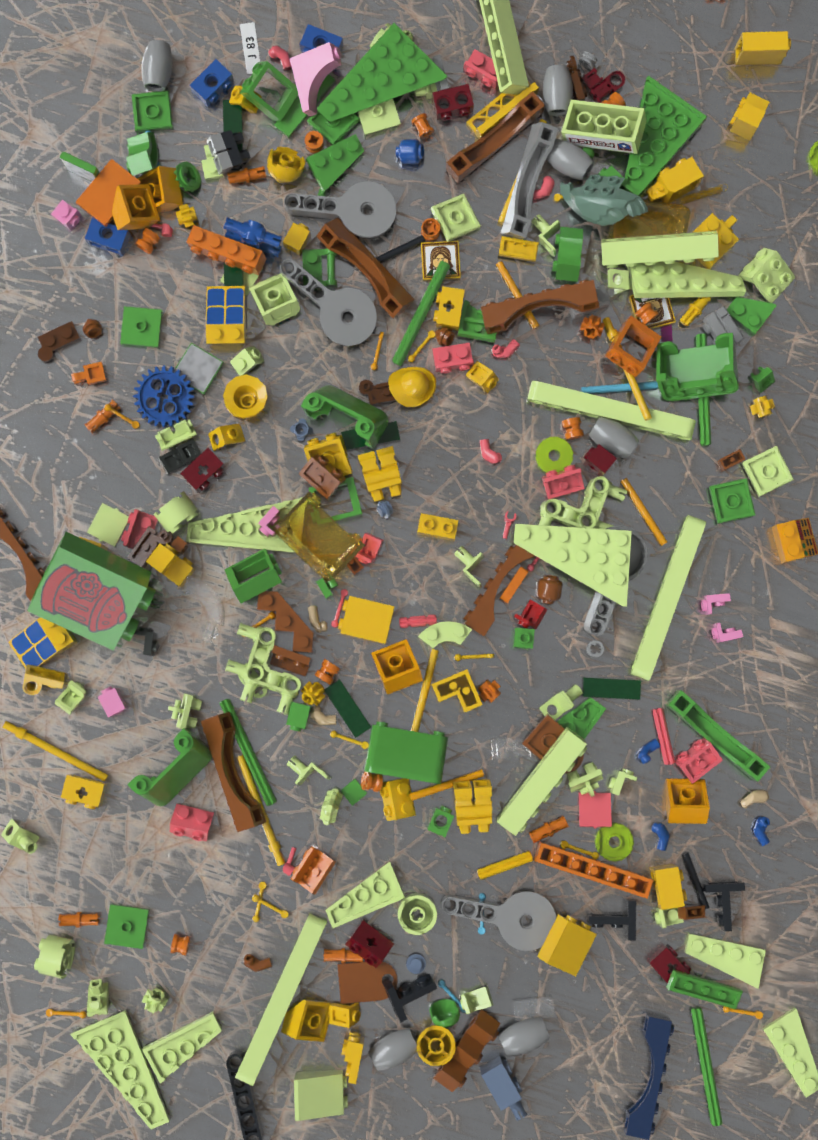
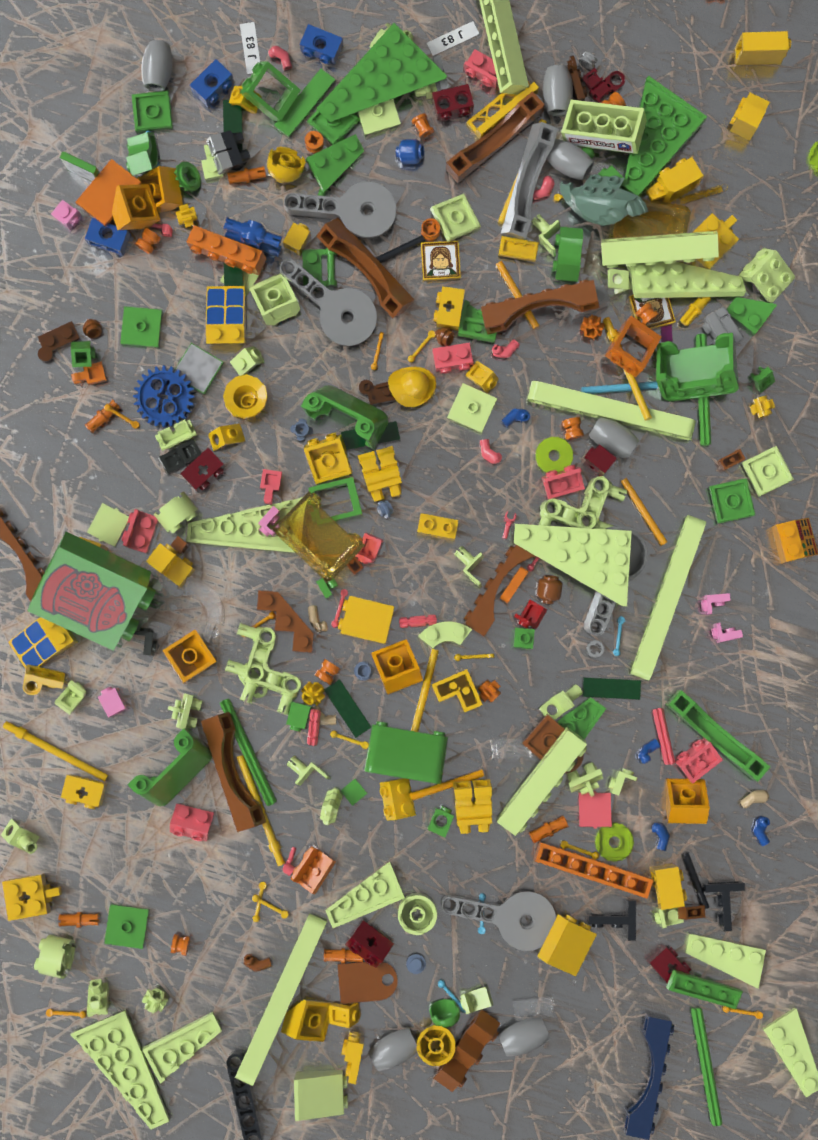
(40, 896): none -> yellow hinge
(82, 354): none -> bright green brick
(147, 545): hinge -> none
(189, 656): none -> light orange slope
(250, 567): bright green window -> none
(270, 482): none -> coral plate
(290, 661): dark orange bracket -> none
(311, 70): bright pink arch -> none
(313, 729): none -> coral axle
(322, 475): dark orange bracket -> none
(363, 670): none -> sand blue plate
(371, 781): orange wheel -> none
(408, 993): black bracket -> none
(421, 313): bright green axle -> none
(453, 38): none -> white sticker
(472, 408): none -> yellowish green plate
(502, 1085): sand blue brick -> none
(504, 865): yellow axle -> none
(516, 415): none -> blue arm
(620, 620): none -> medium azure hinge

